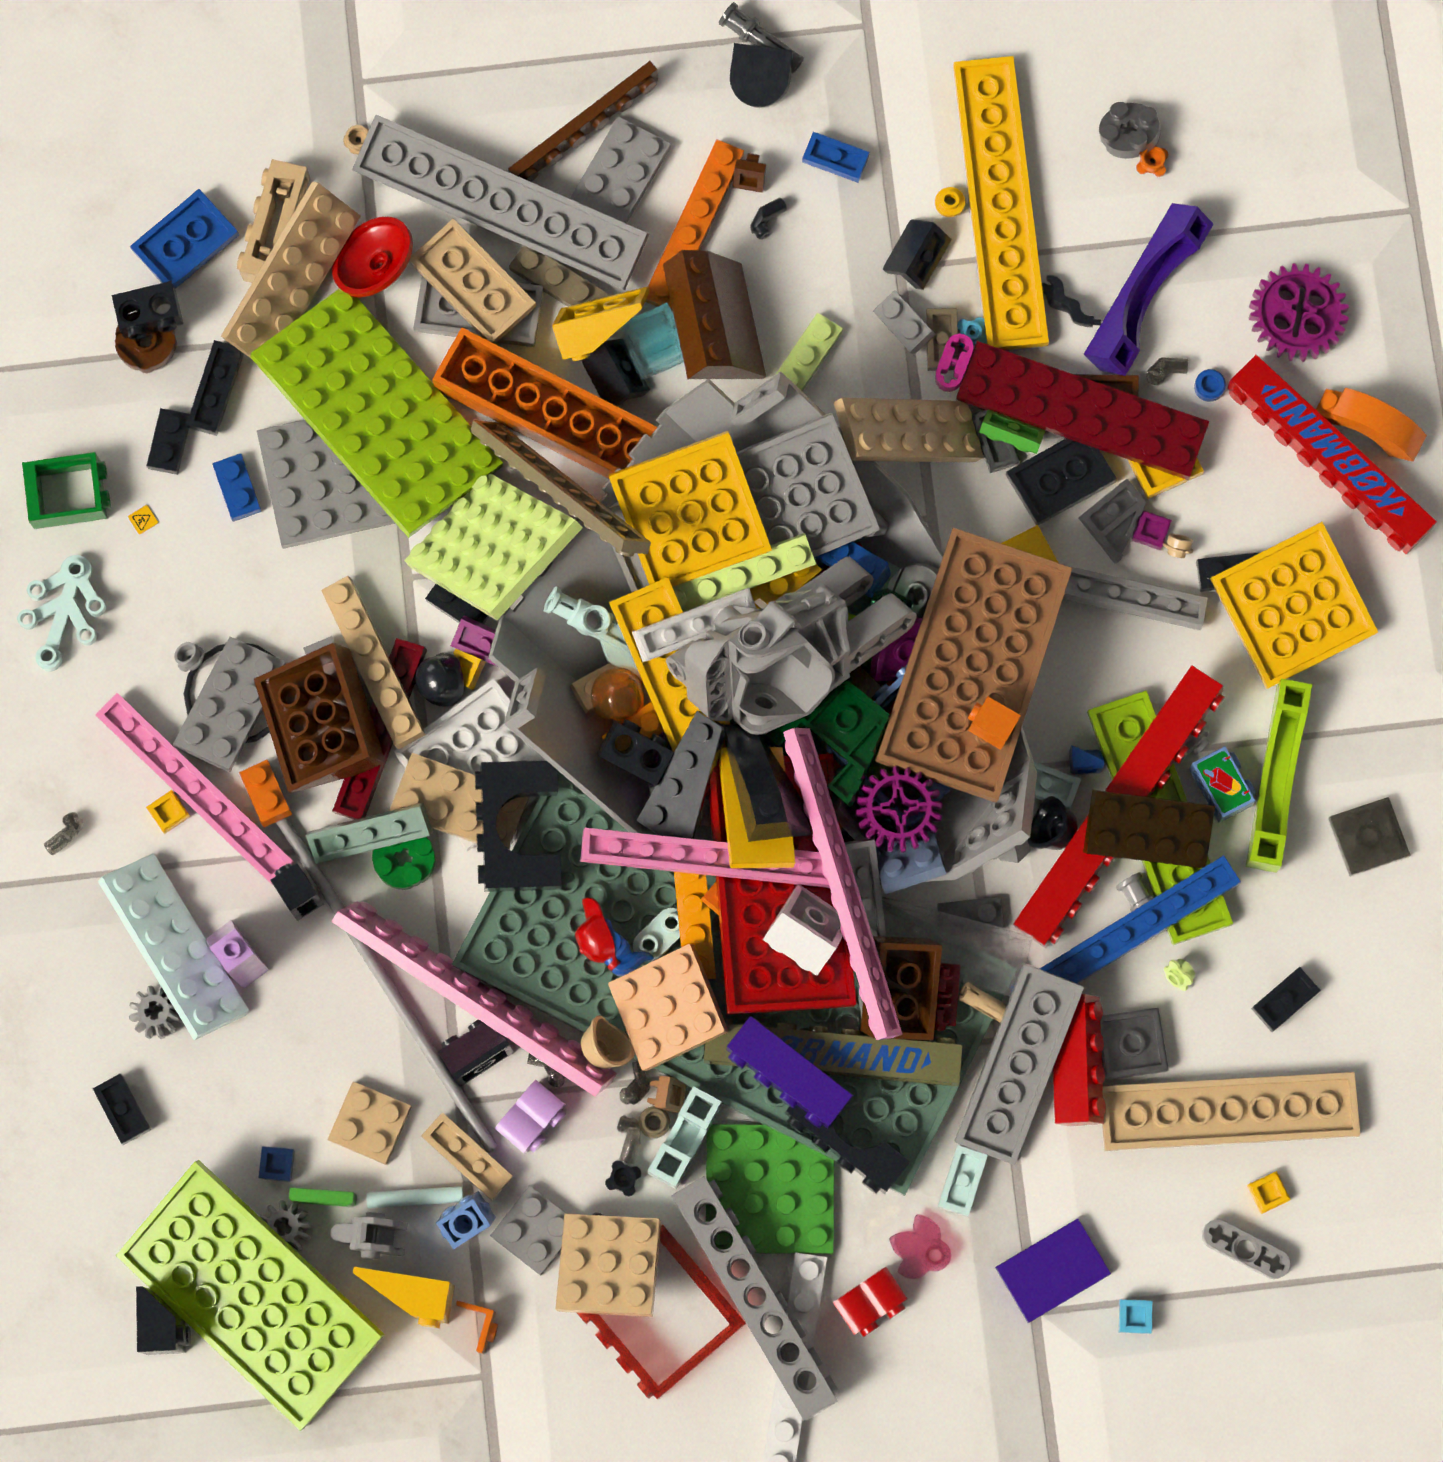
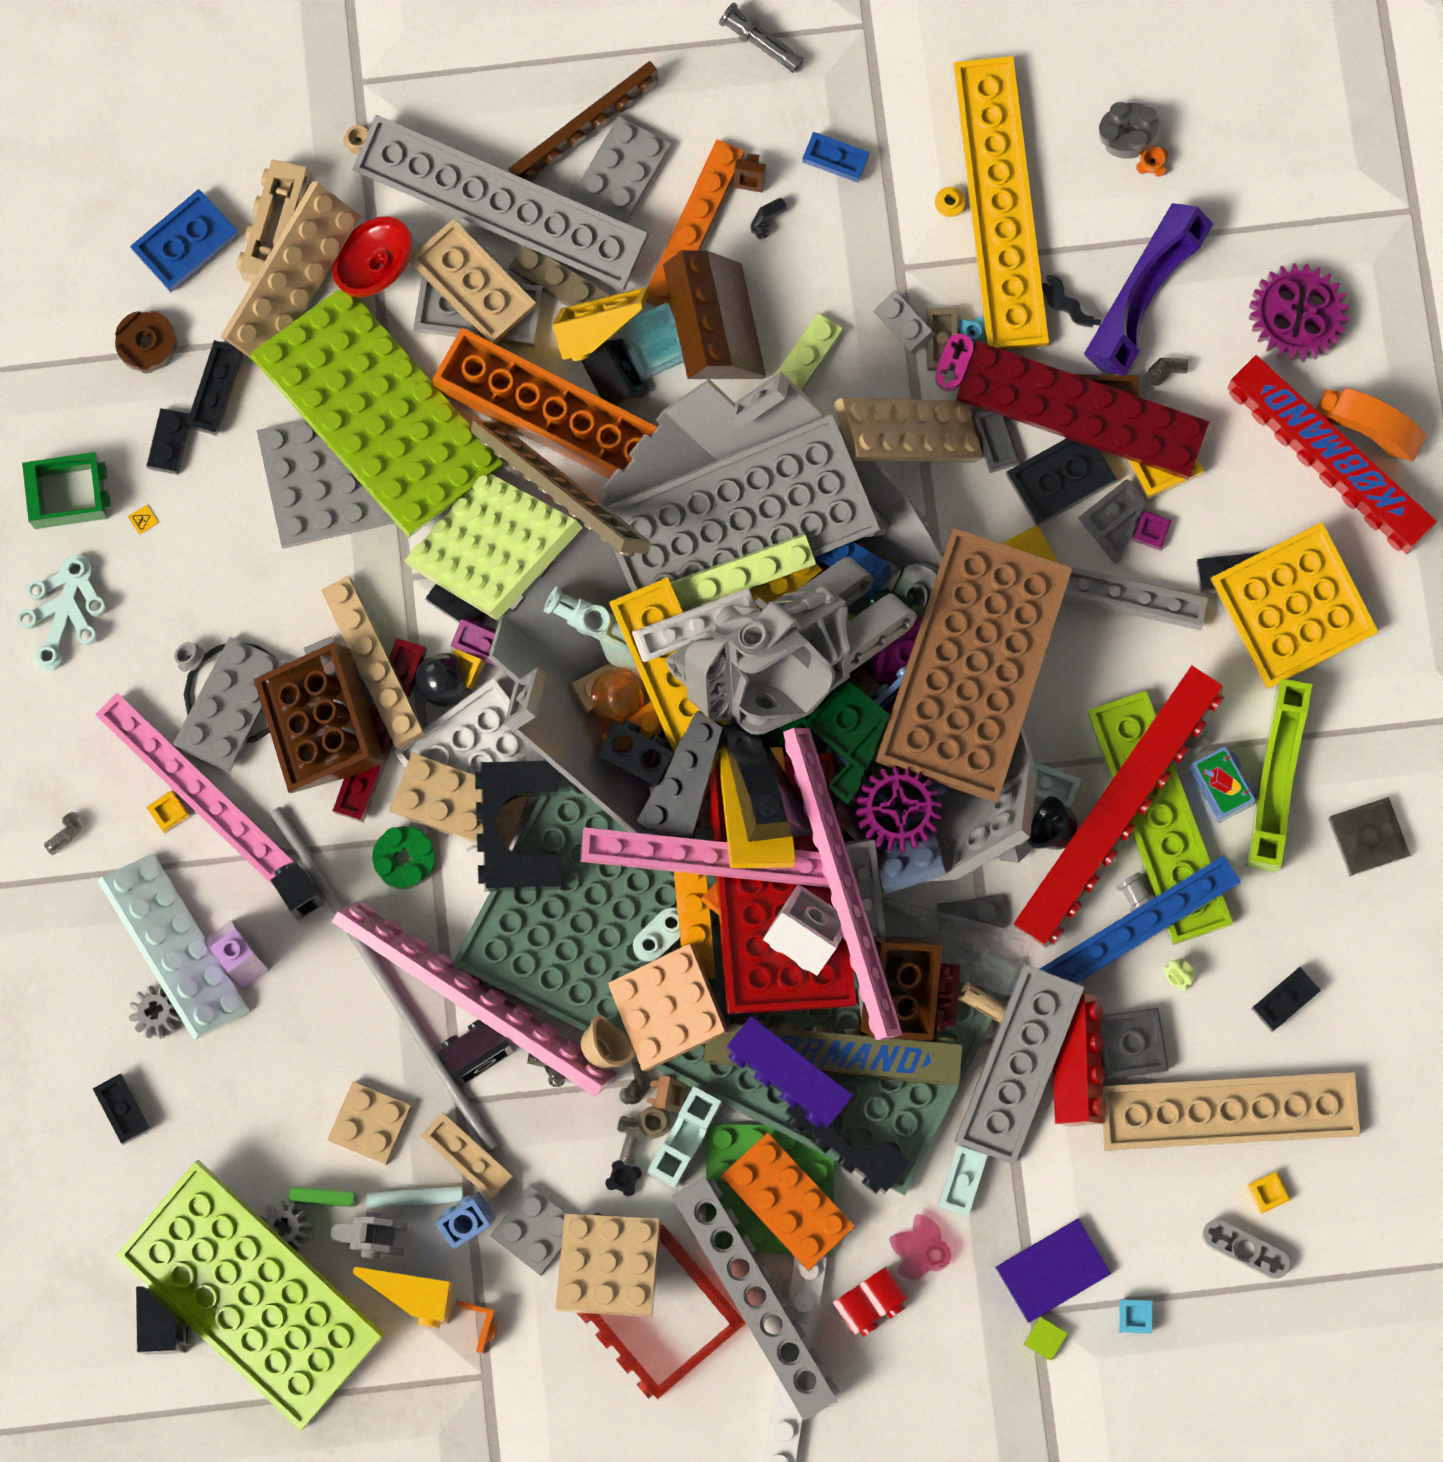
(146, 301): black brick -> none
(236, 487): blue plate -> none
(265, 793): orange plate -> none
(276, 1164): dark blue plate -> none
(369, 833): sand green plate -> none
(531, 1117): lavender brick -> none
(604, 945): red hair -> none
(691, 510): yellow plate -> none
(760, 74): black tile -> none
(787, 1201): none -> orange plate
(917, 252): black panel -> none
(992, 722): orange brick -> none
(1012, 431): bright green plate -> none
(1045, 1339): none -> lime tile
(1085, 761): blue slope -> none
(1148, 829): dark brown plate -> none
(1178, 545): tan plate -> none
(1210, 385): blue tile -> none

